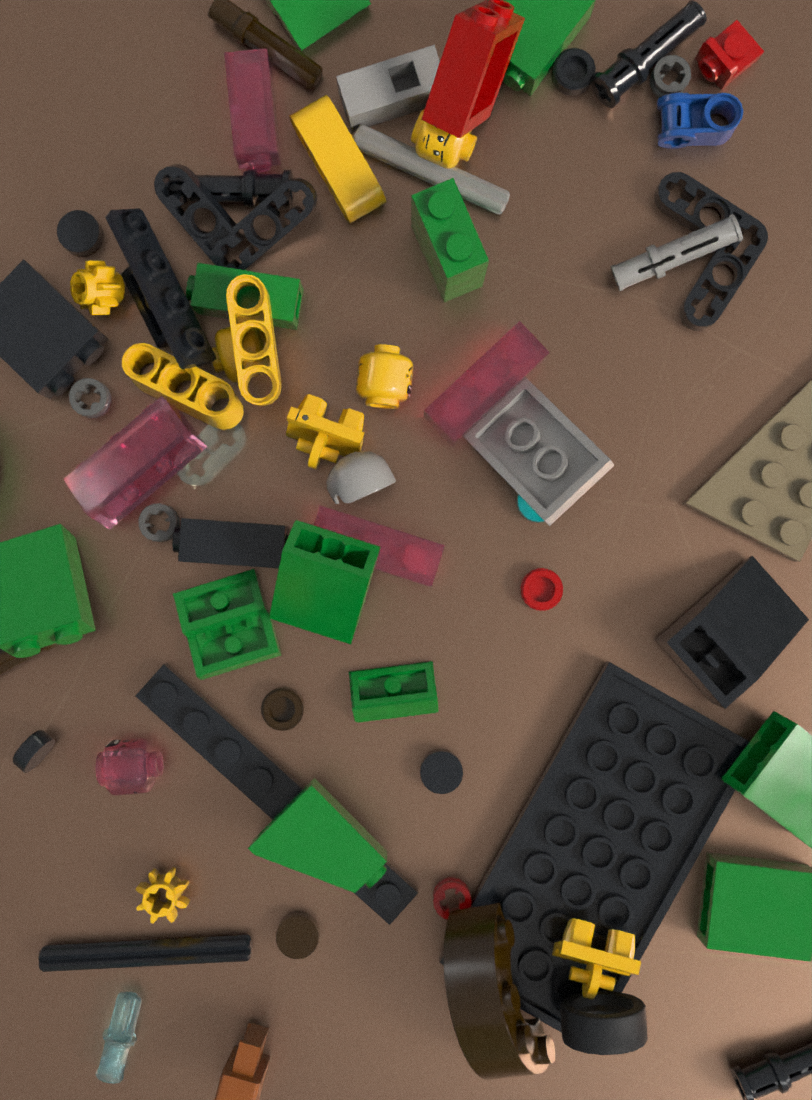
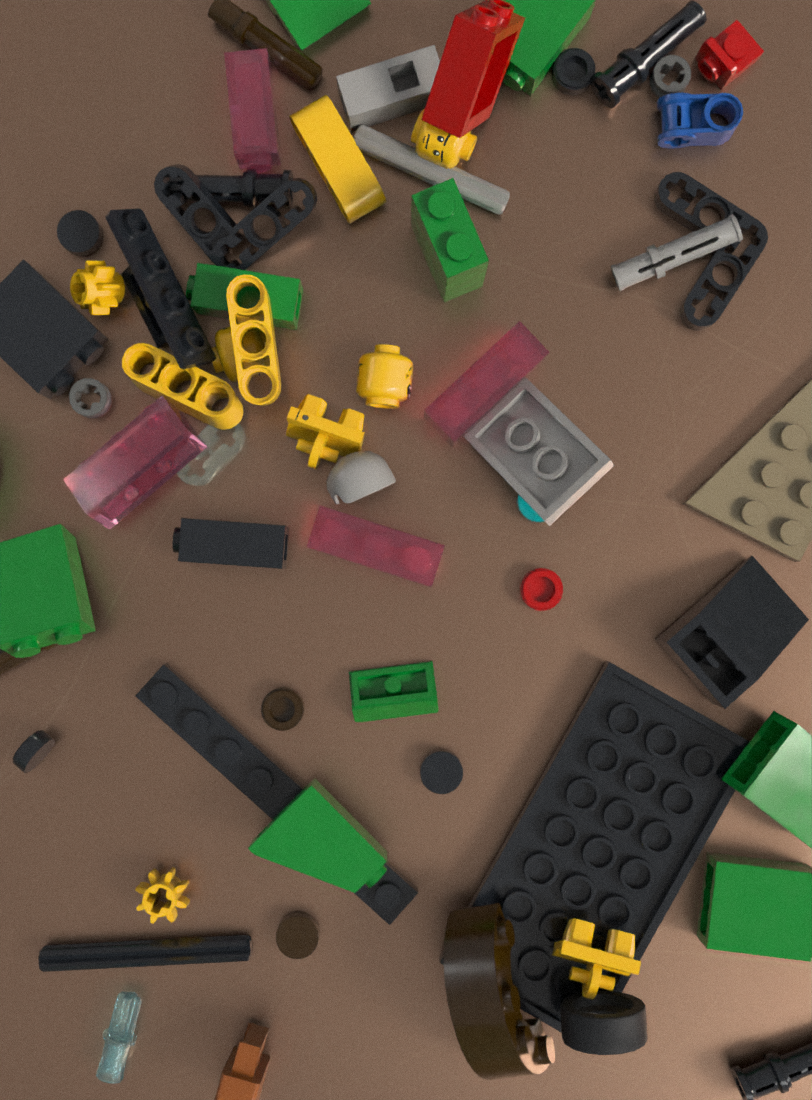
(129, 766): clear pink head -> none
(158, 509): dark grey bush -> none
(227, 624): green slope -> none
(323, 581): green brick -> none
(439, 895): red bush -> none

